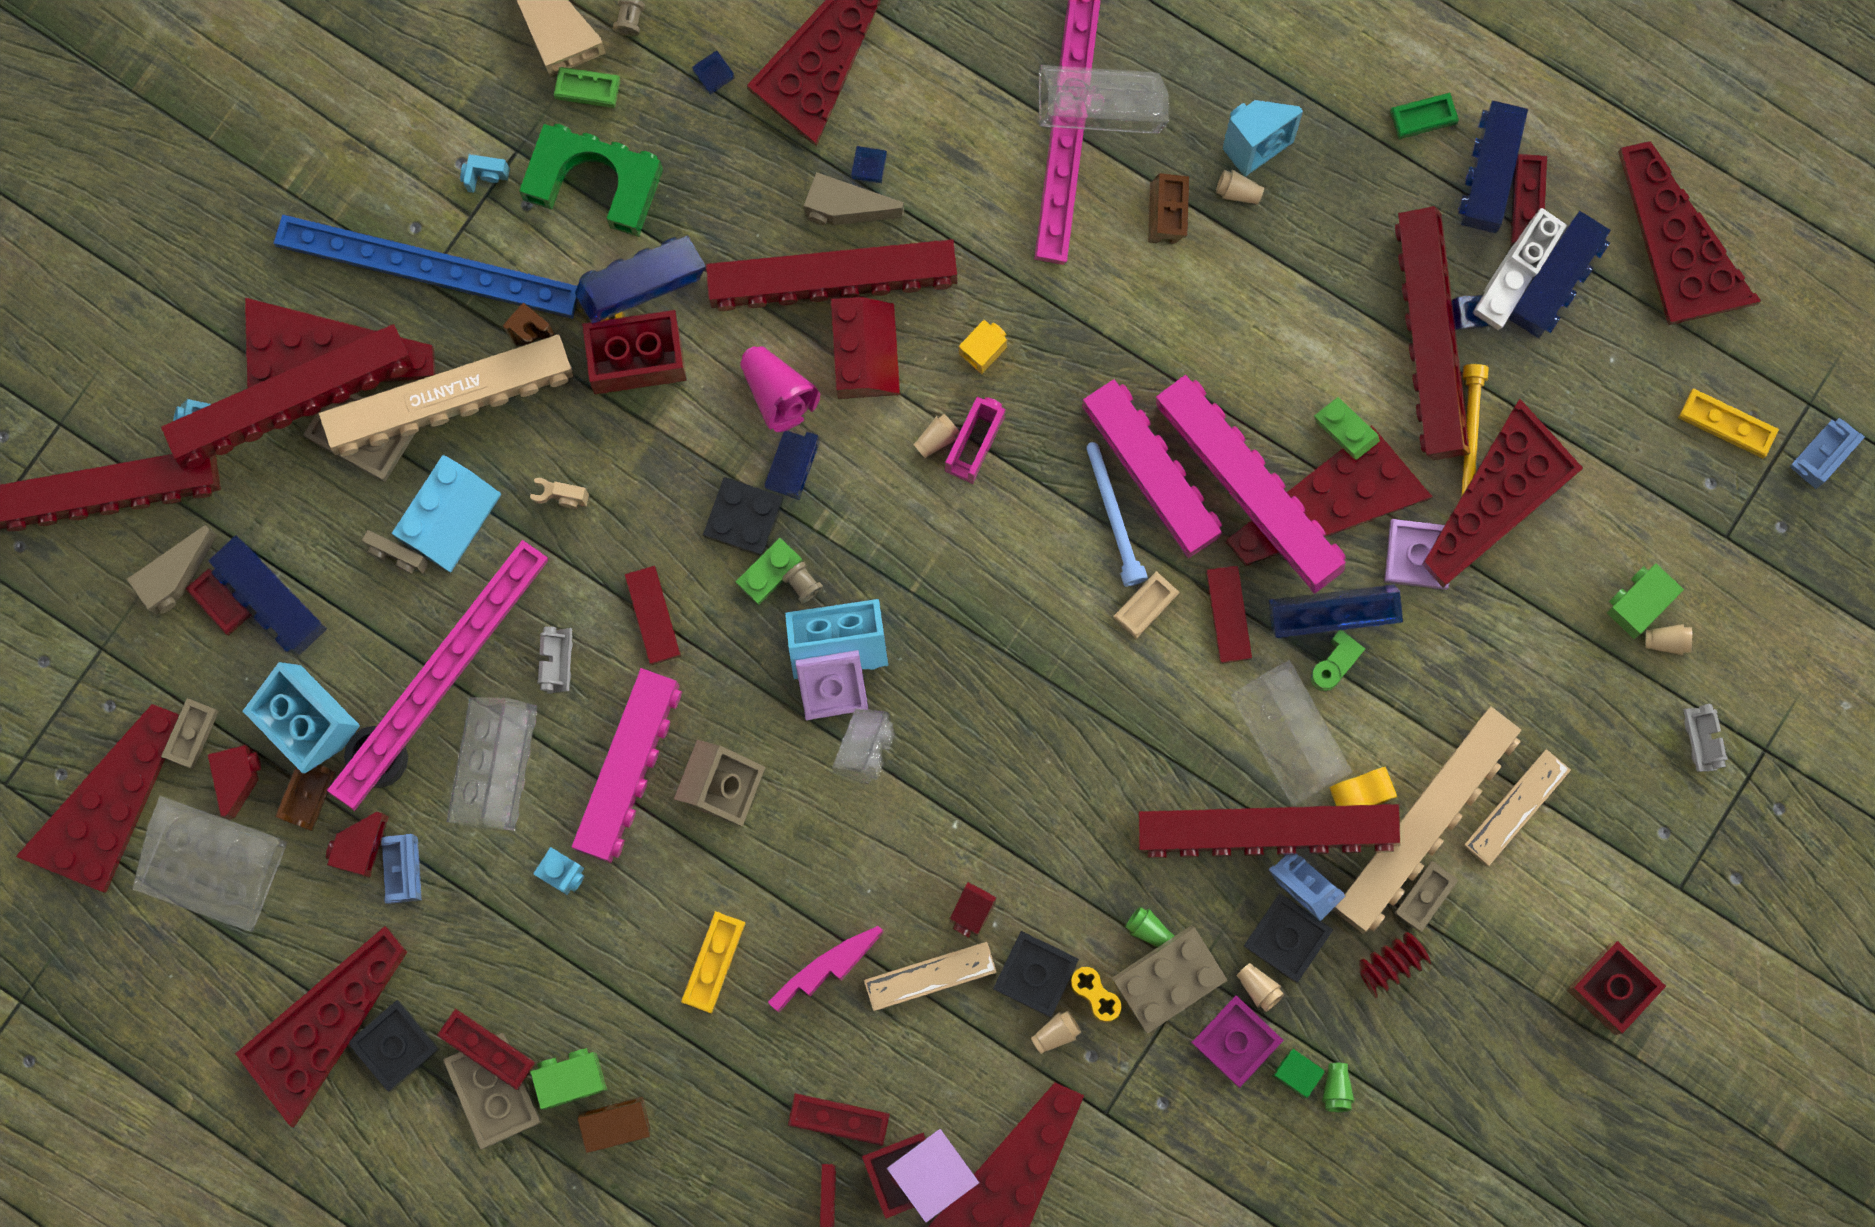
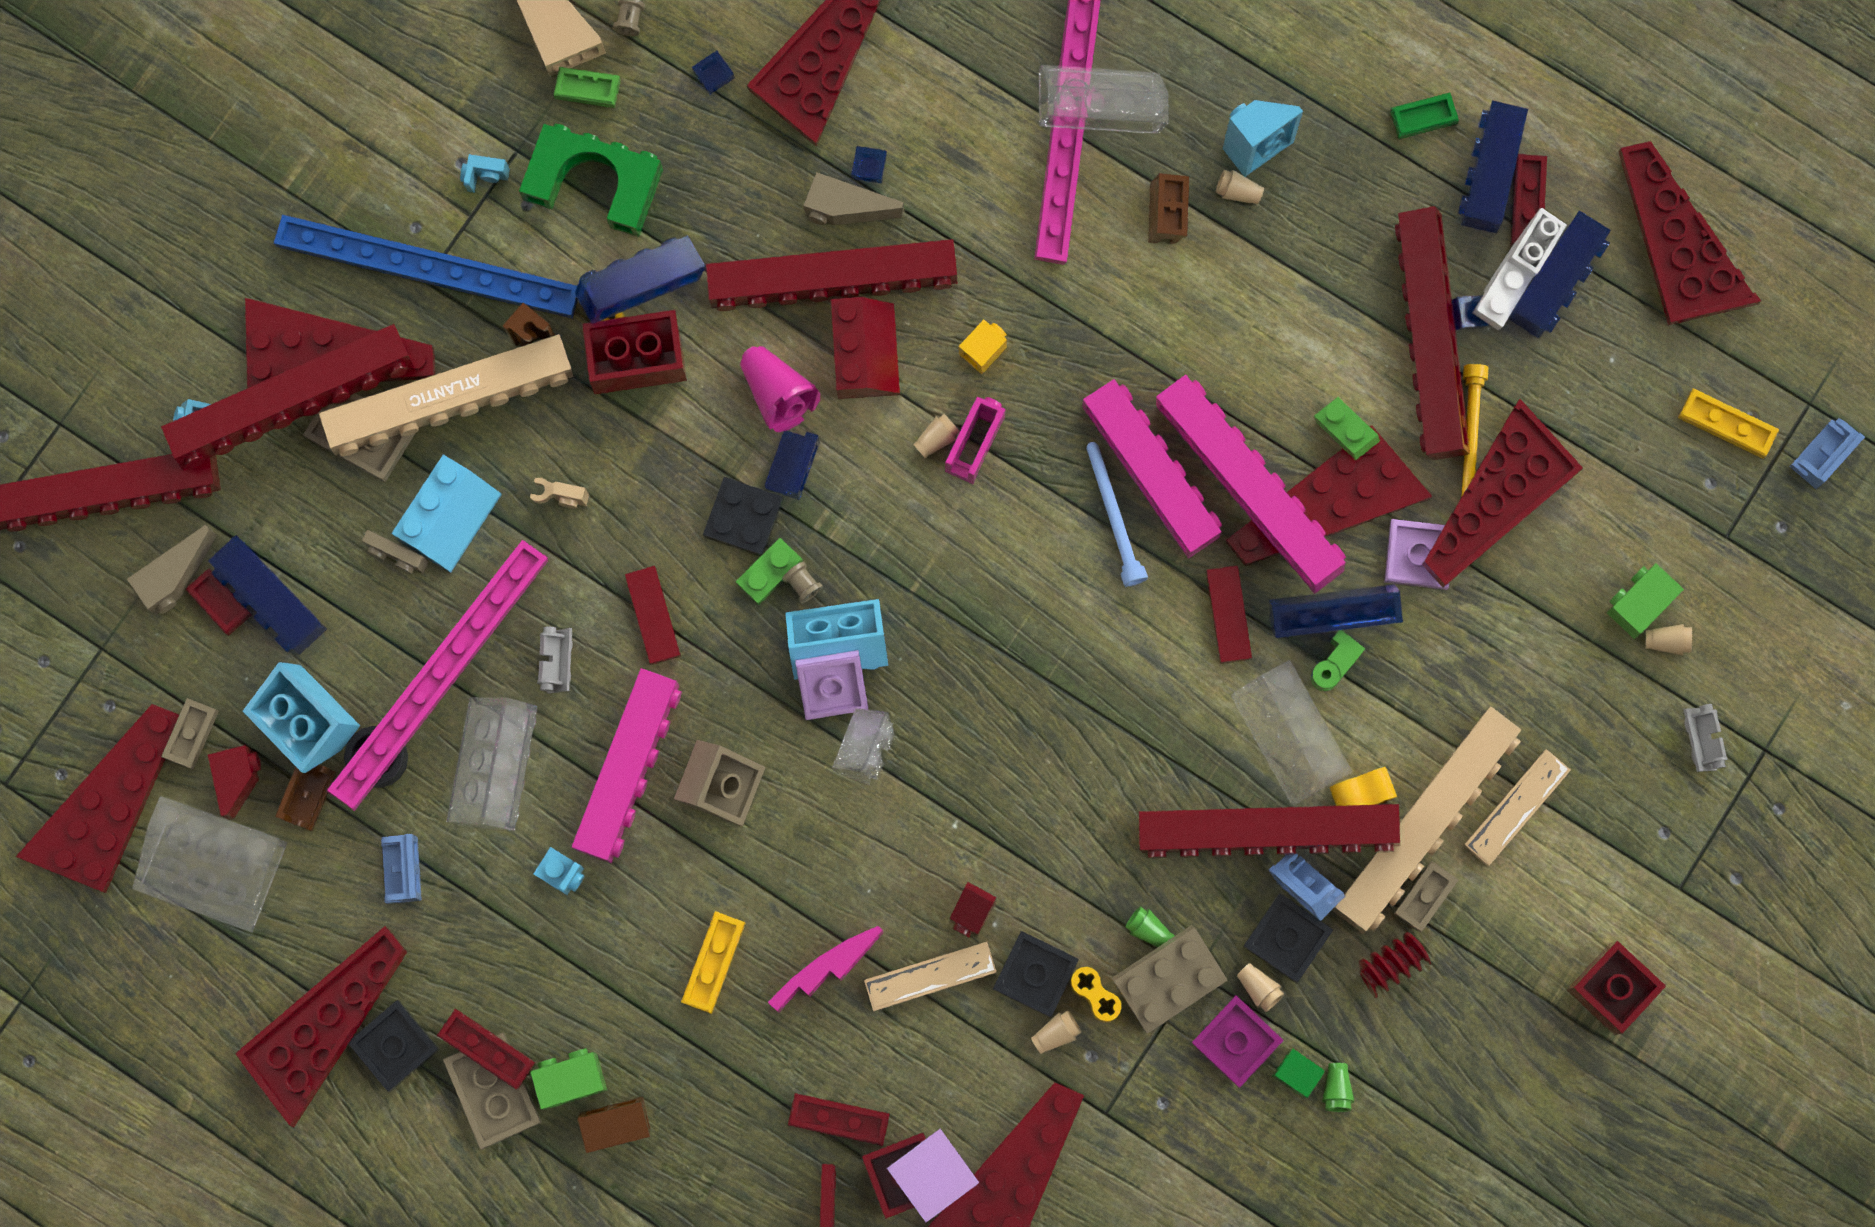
(358, 845): dark red slope -> none
(1146, 605): tan tile -> none

